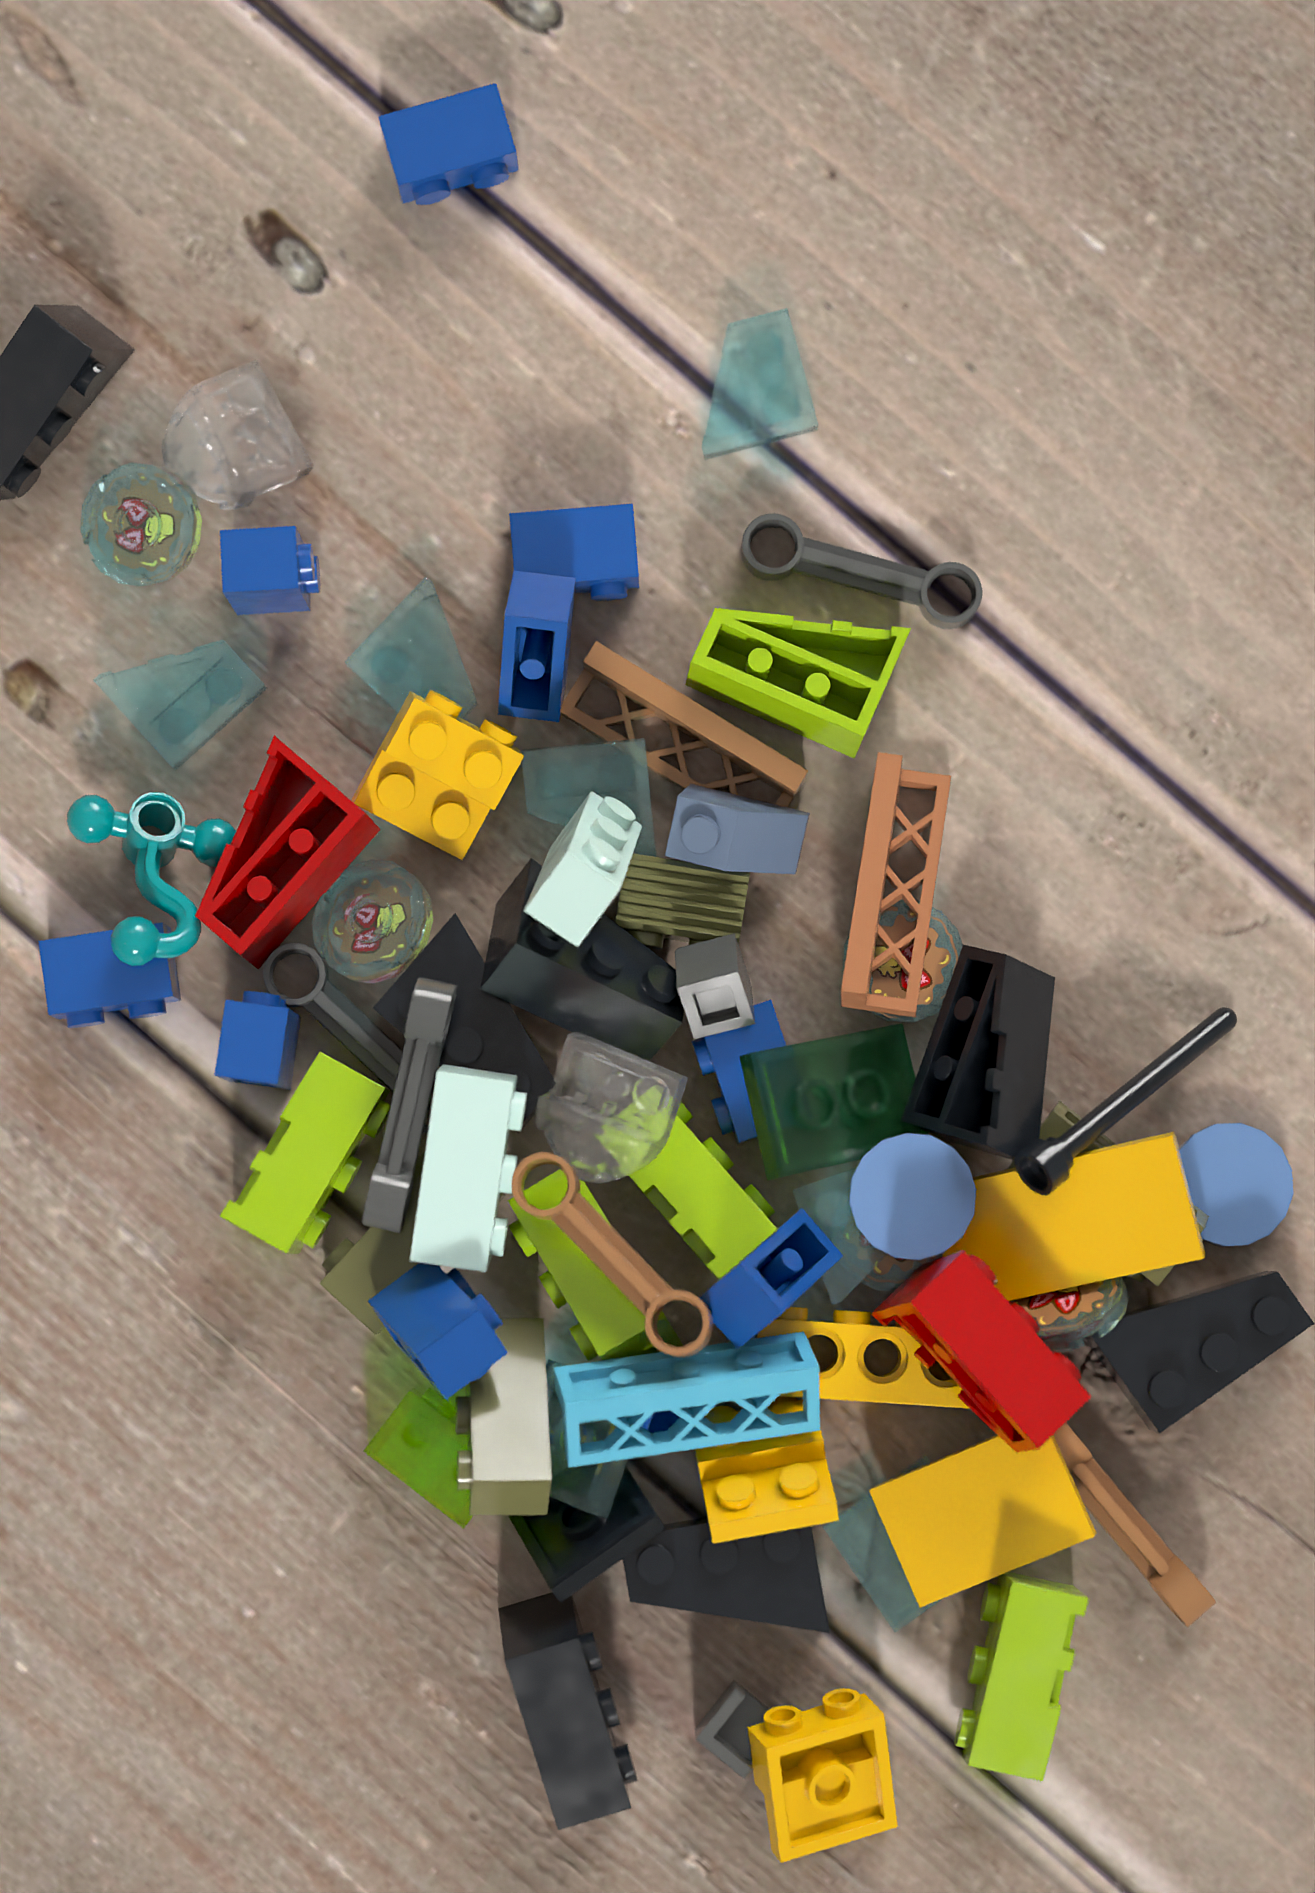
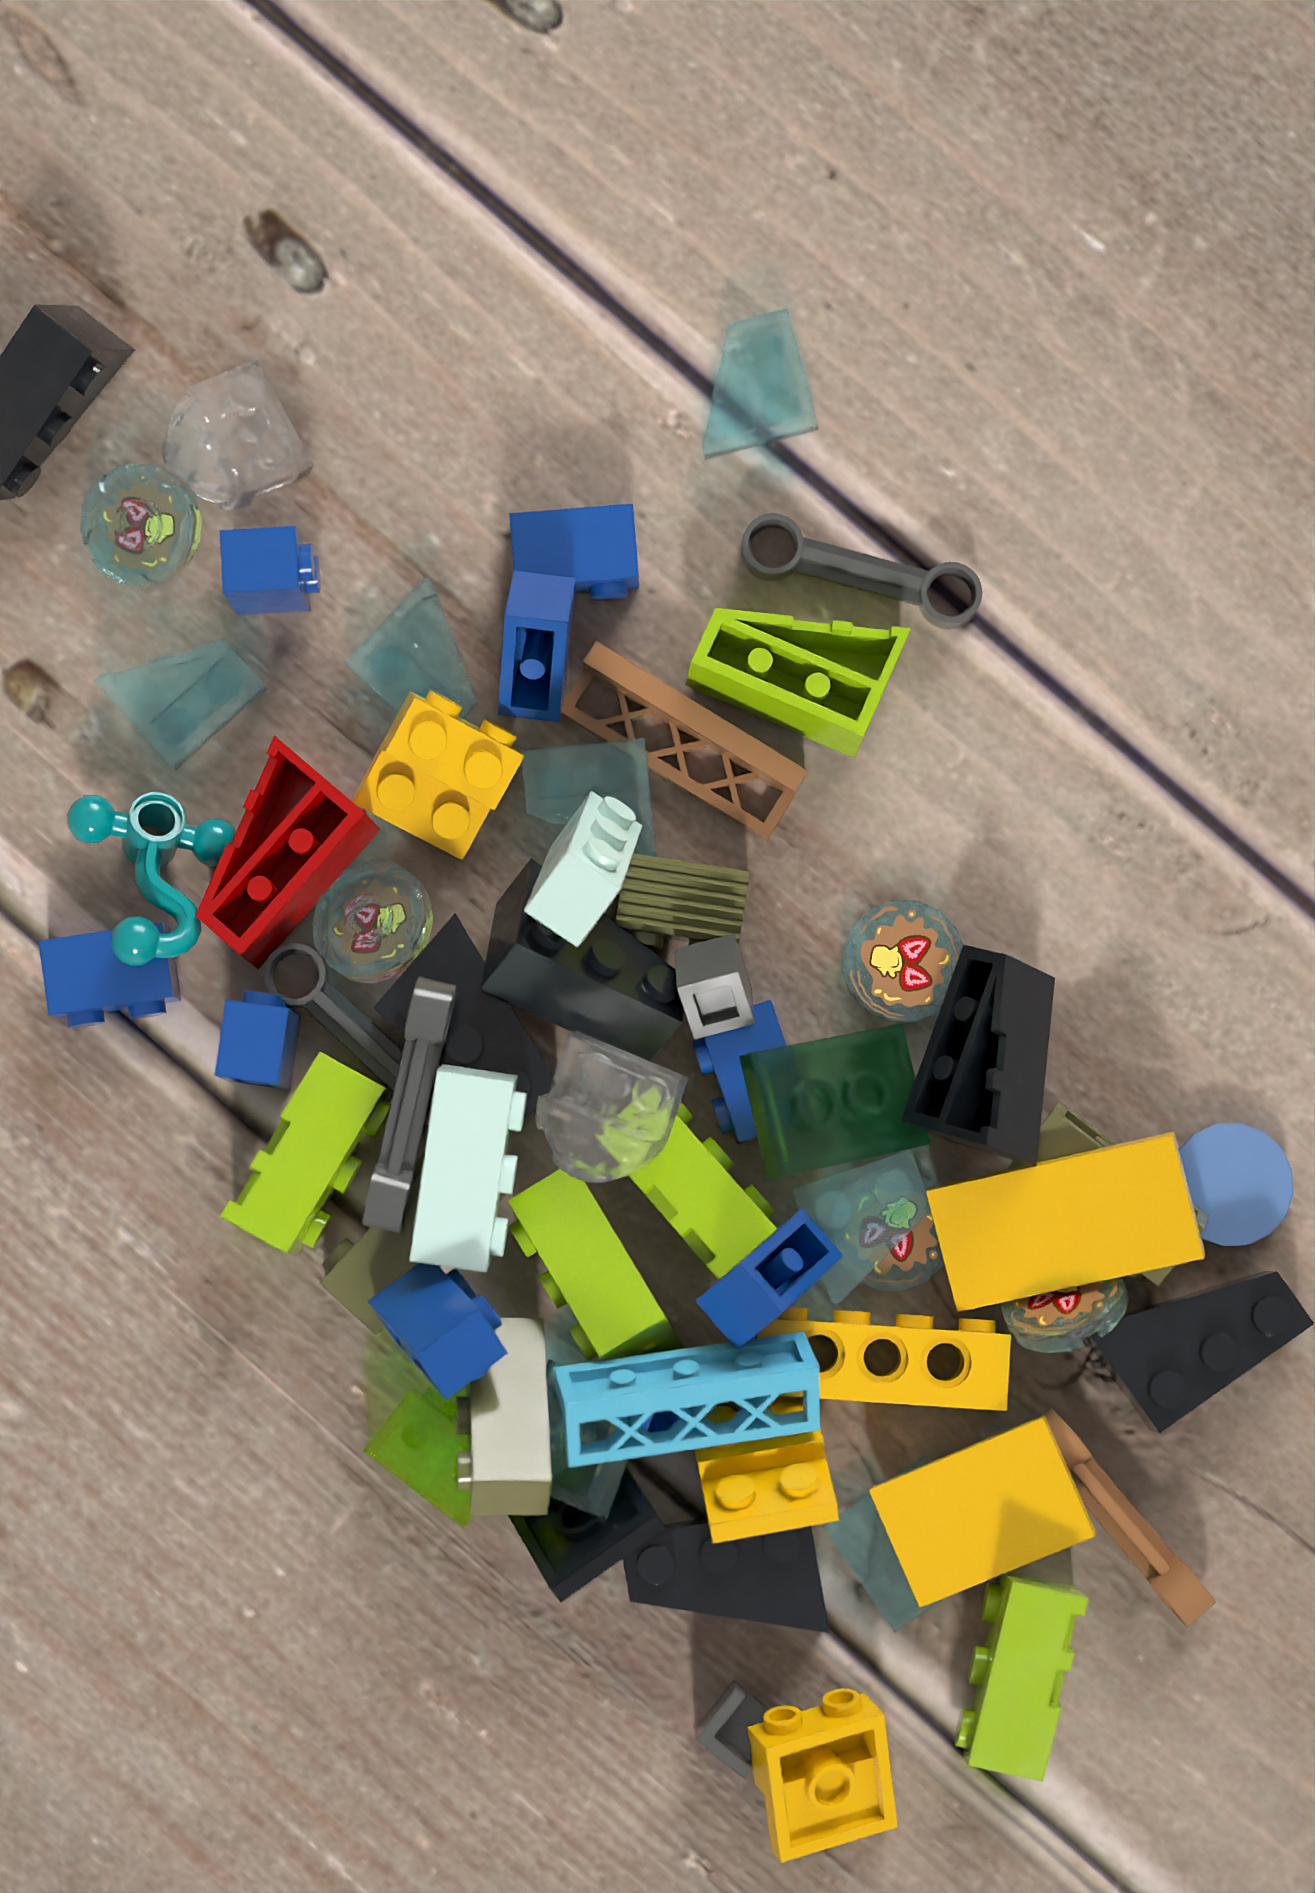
(449, 145): blue brick -> none
(565, 1709): black wedge -> none
(611, 1253): medium nougat piece -> none
(735, 832): sand blue slope -> none
(871, 886): nougat fence -> none
(912, 1196): medium blue tile -> none
(986, 1349): red wedge -> none
(1048, 1161): black piece -> none

